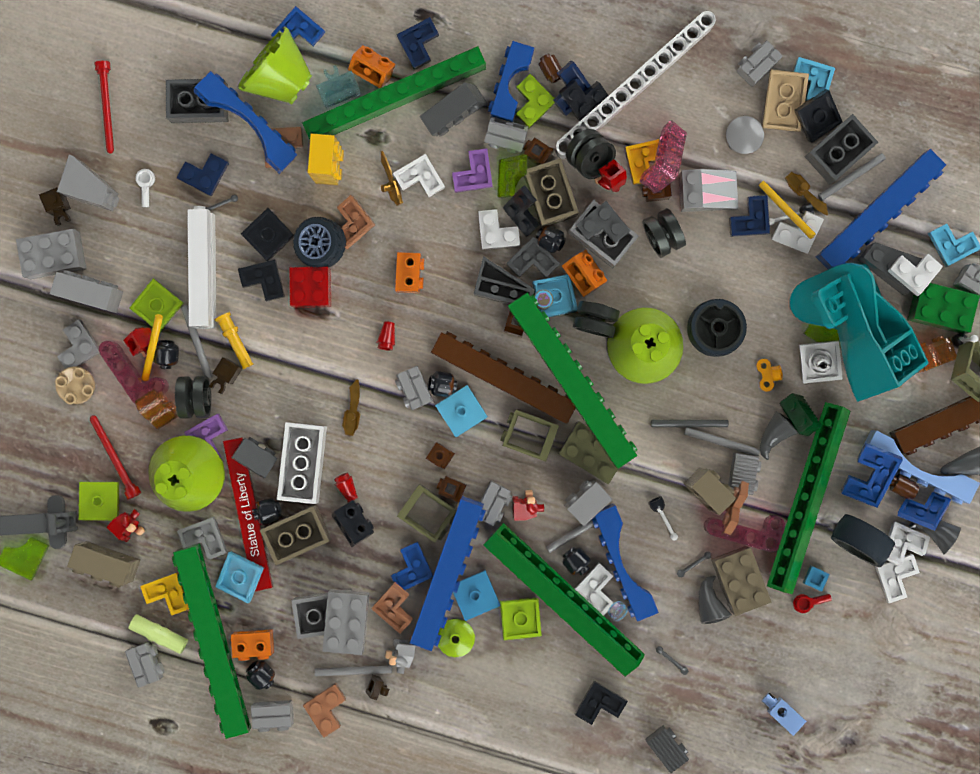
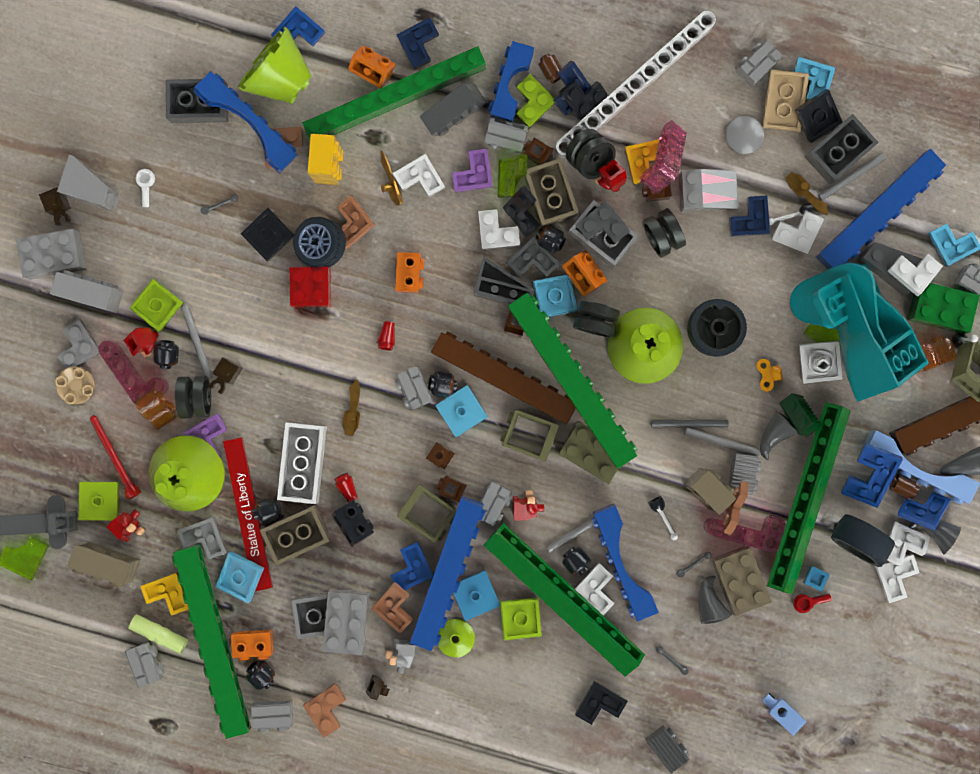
(103, 69): red piece -> none
(152, 347): yellow bar -> none
(201, 268): white brick -> none
(205, 179): dark blue plate -> none
(230, 332): yellow pin -> none
(254, 457): dark grey brick -> none
(266, 275): black plate -> none
(338, 88): clear light blue brick -> none
(353, 670): light grey bar -> none
(544, 299): tile -> none
(587, 501): light grey brick -> none
(617, 611): clear tile -> none
(787, 210): yellow bar -> none

